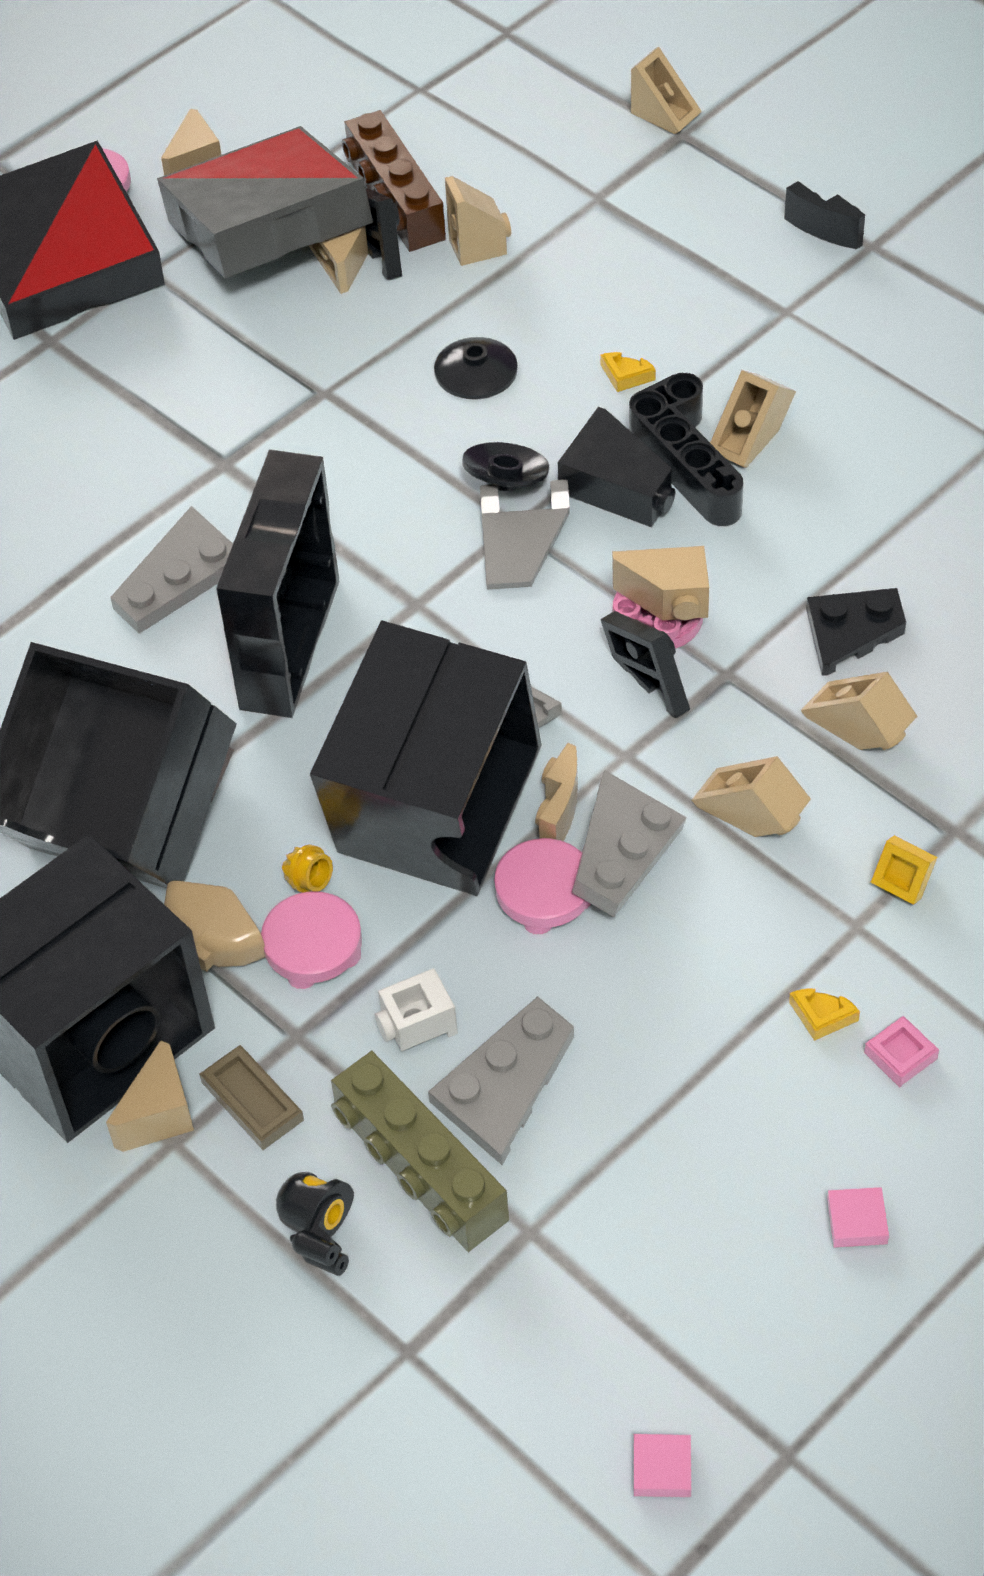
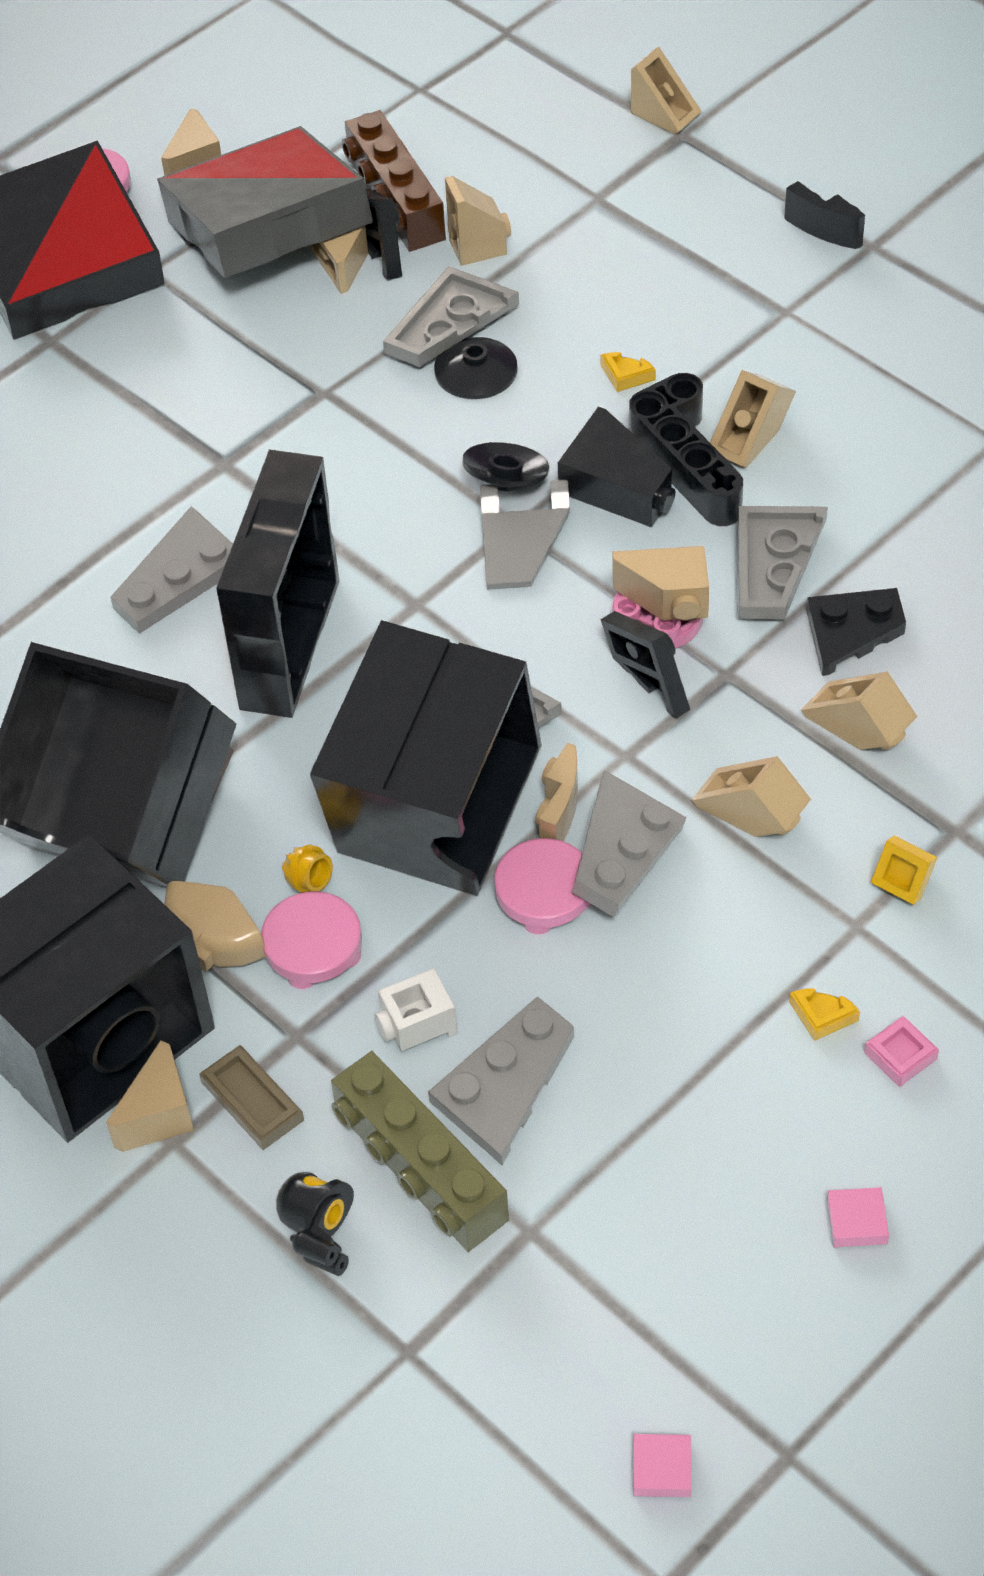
(446, 315): none -> light grey wing
(774, 555): none -> light grey wing

